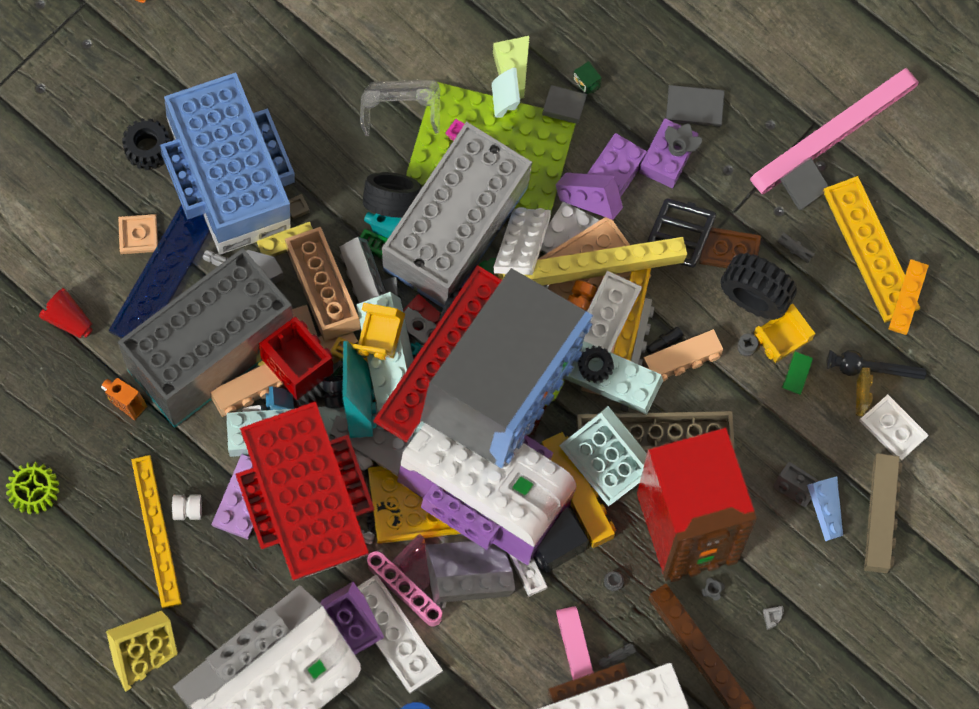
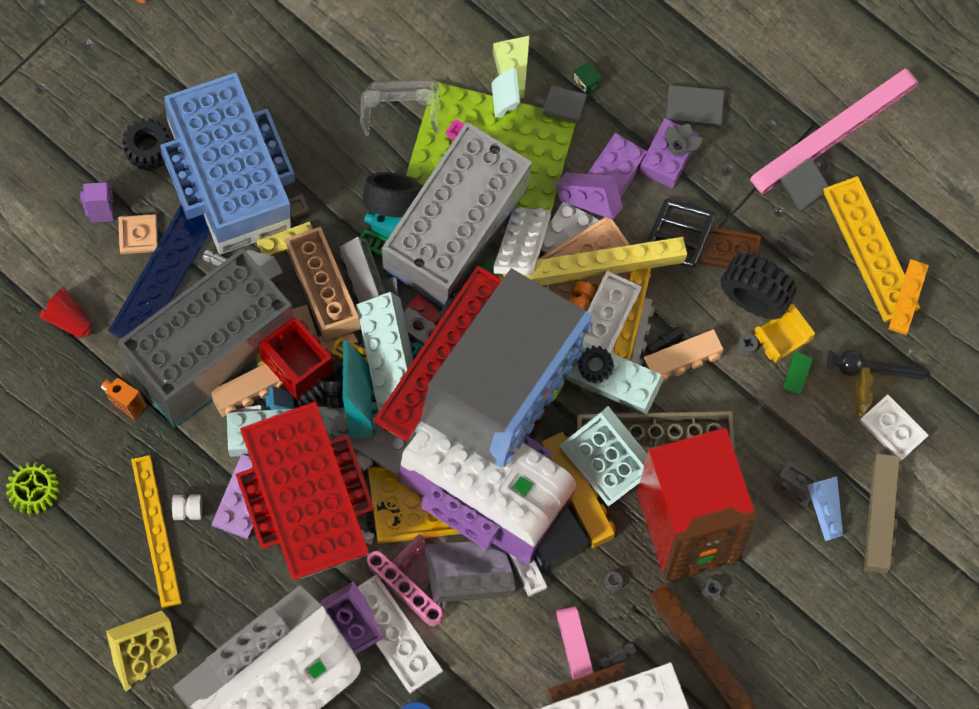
(98, 201): none -> medium lavender wedge
(380, 331): yellow panel -> none
(772, 616): light grey tile -> none

